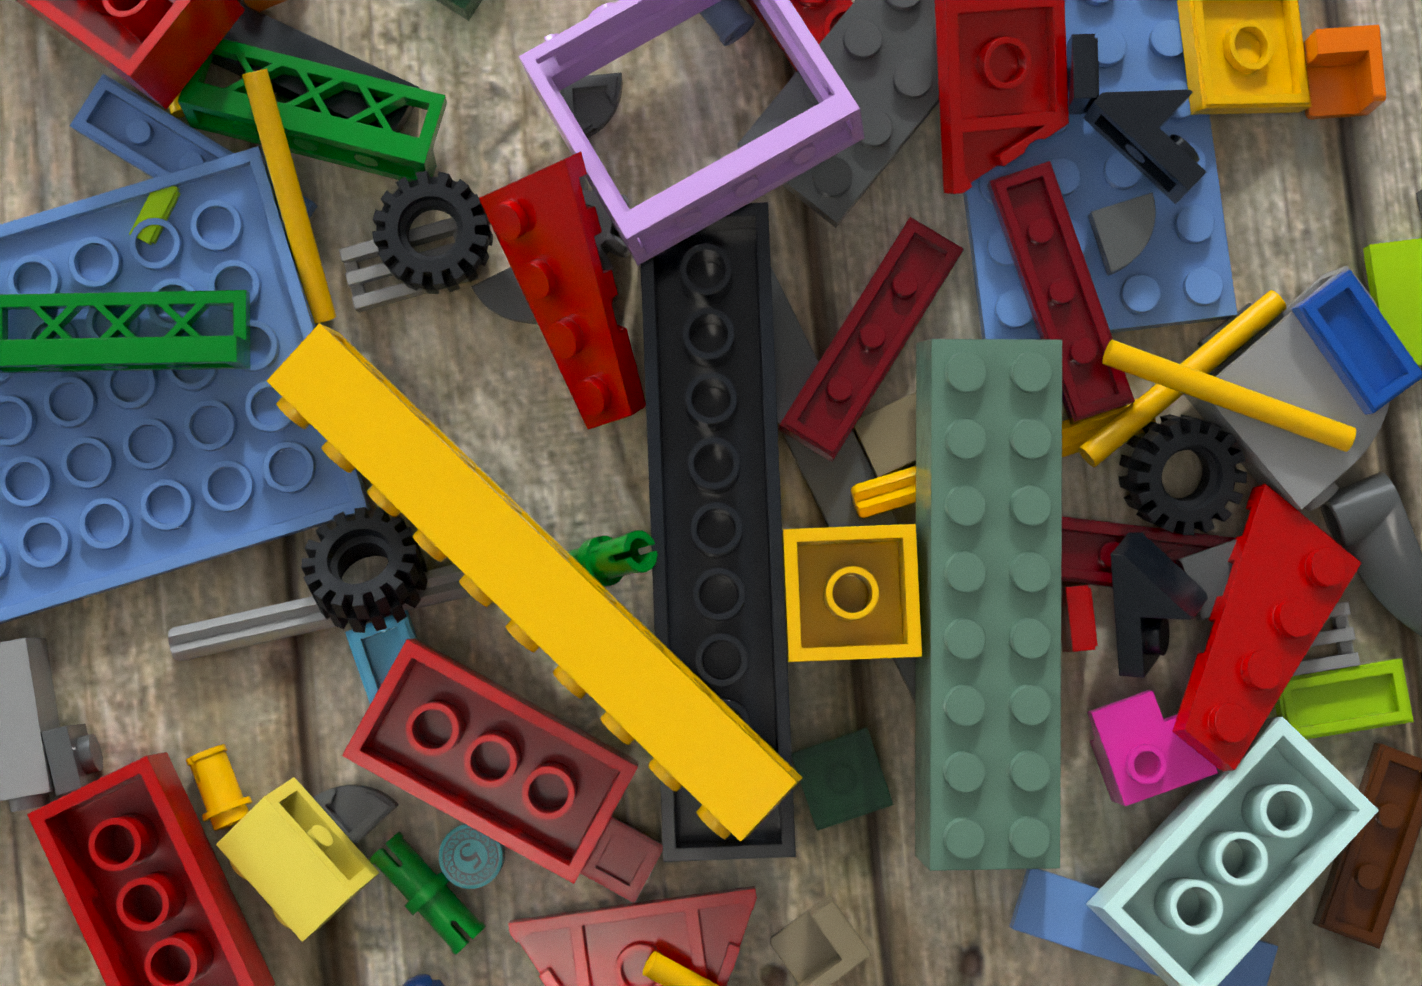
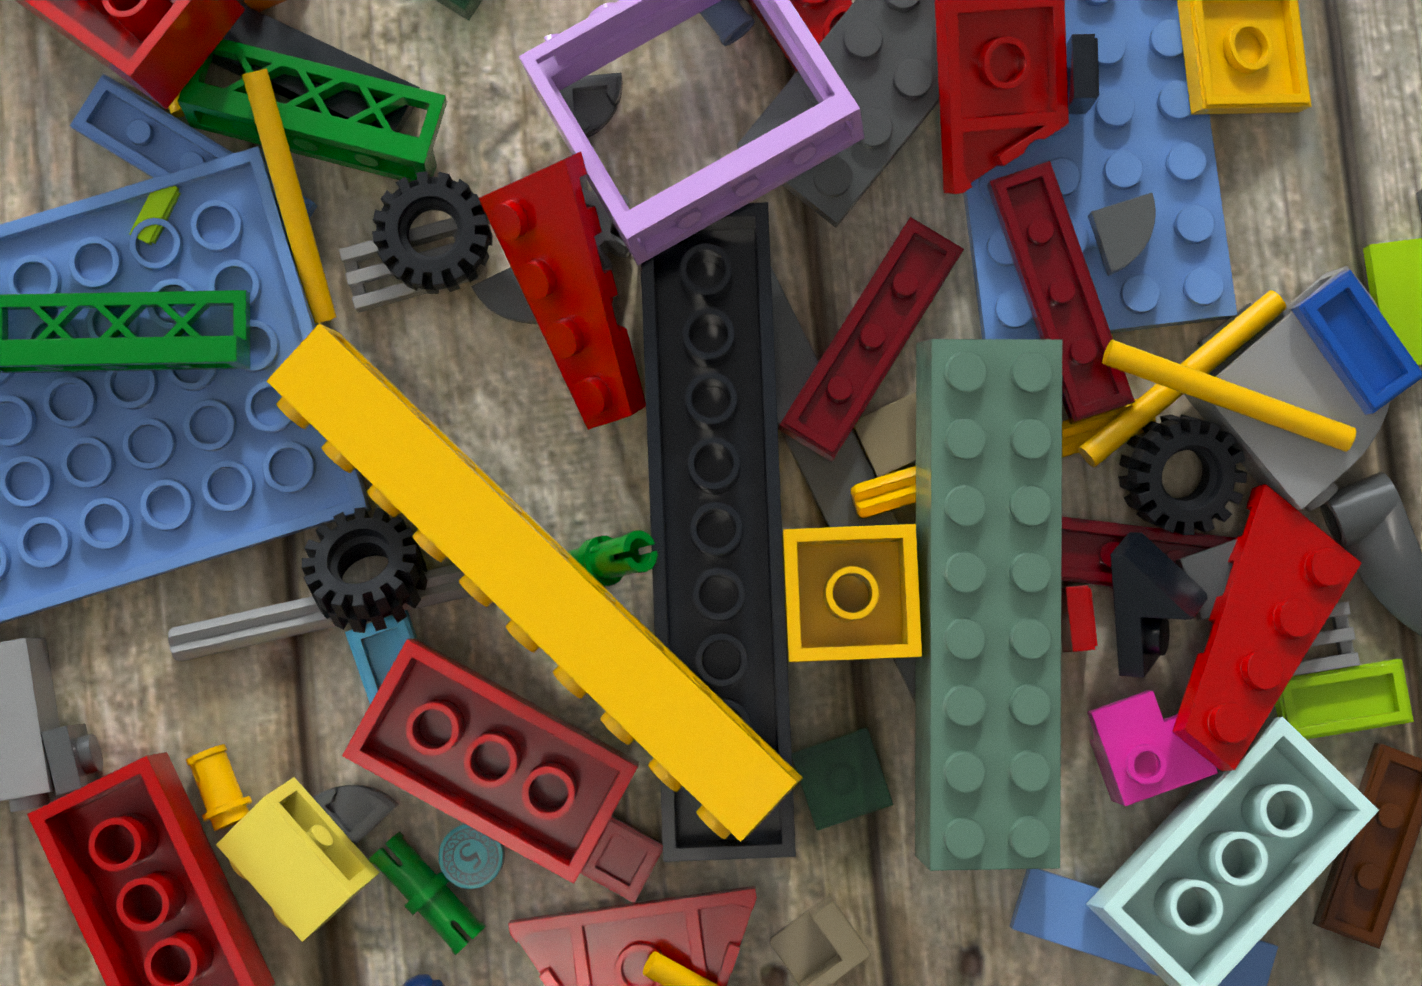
(1133, 126): black slope -> none
(1344, 71): orange panel -> none

